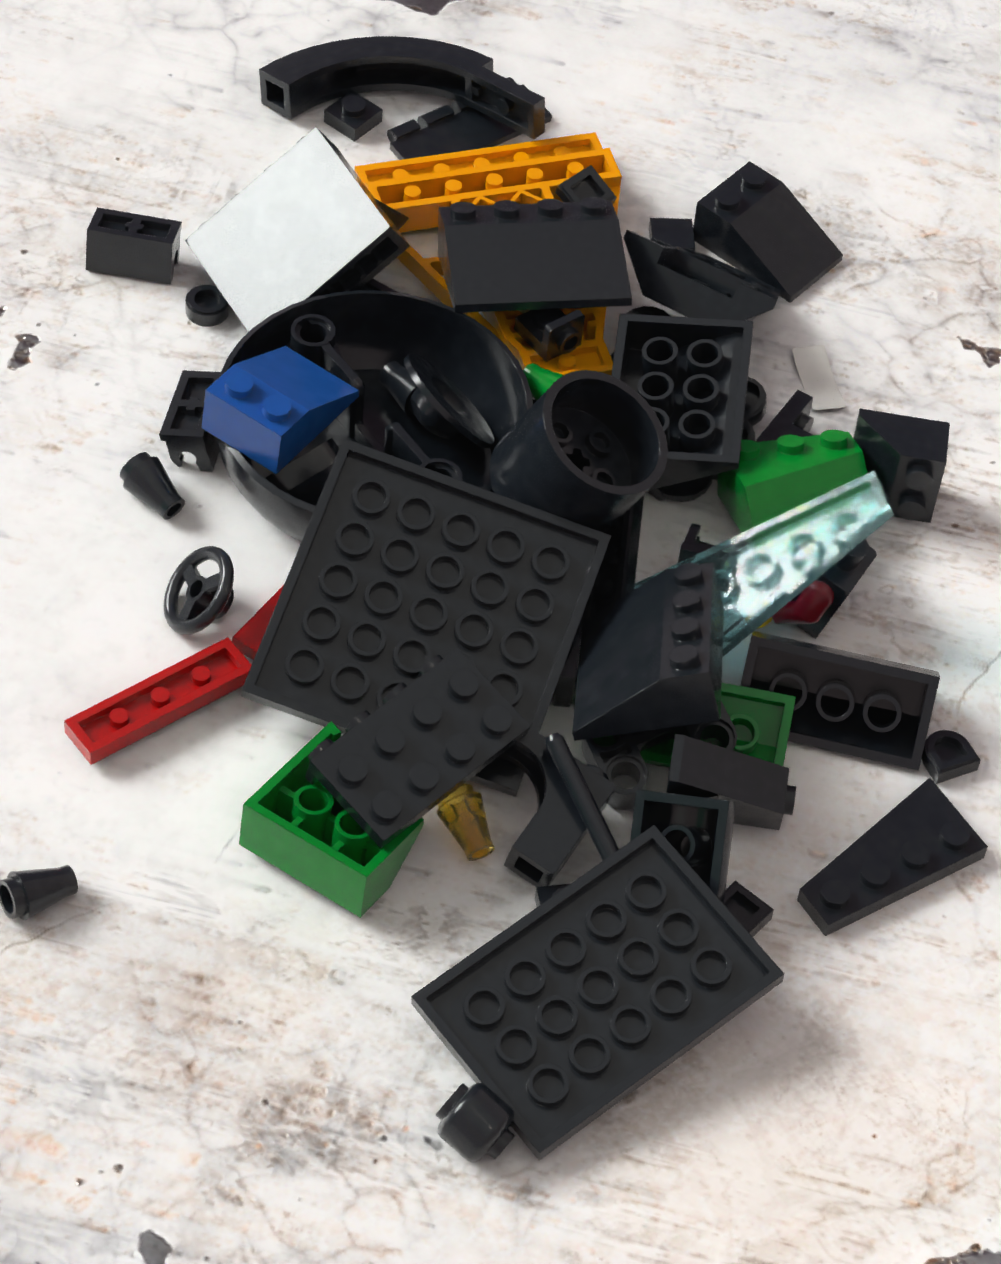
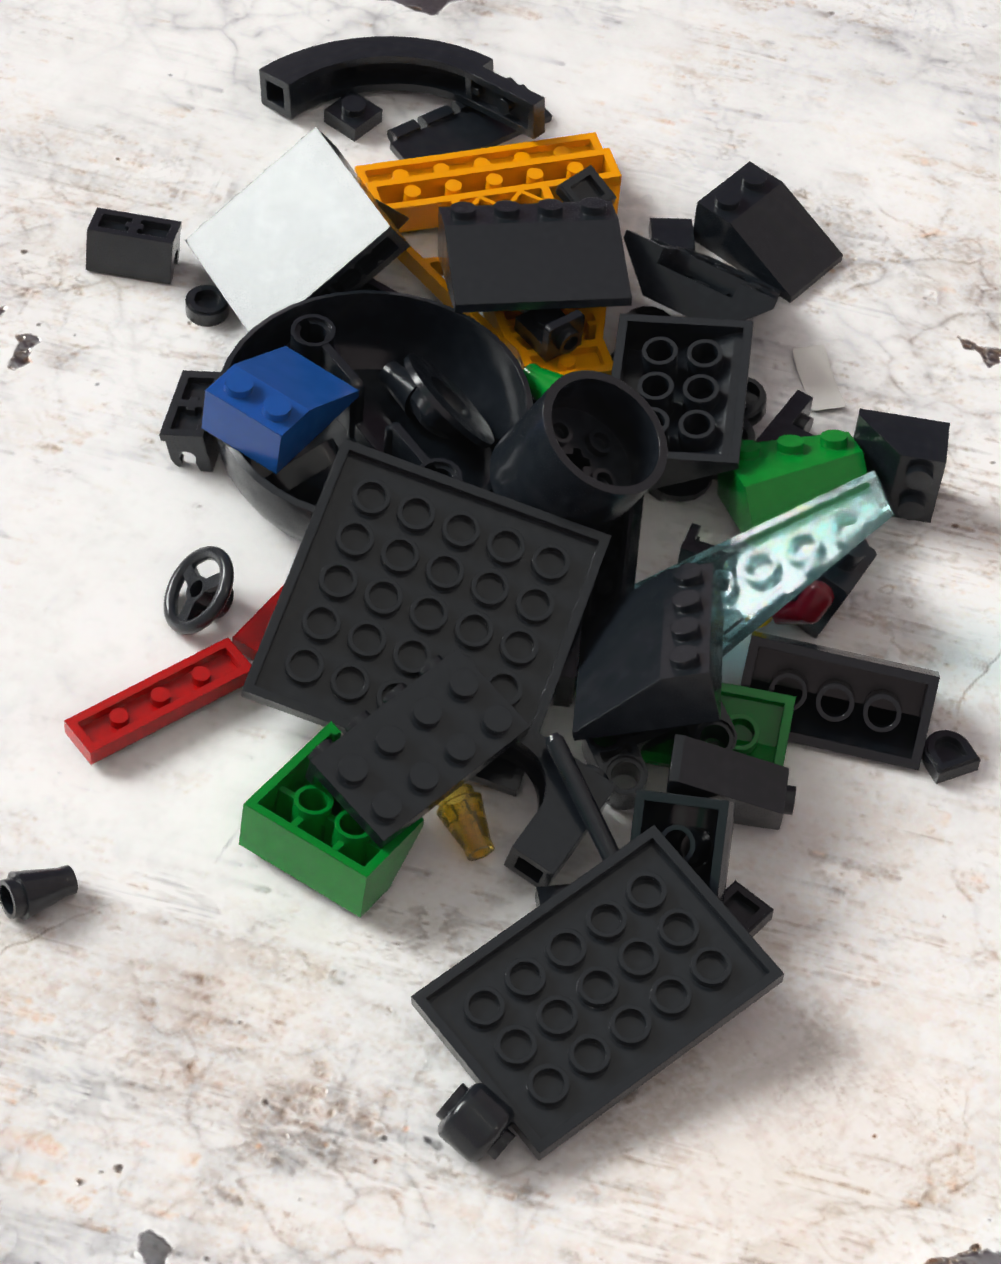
(150, 483): black cone -> none
(894, 858): black wing -> none

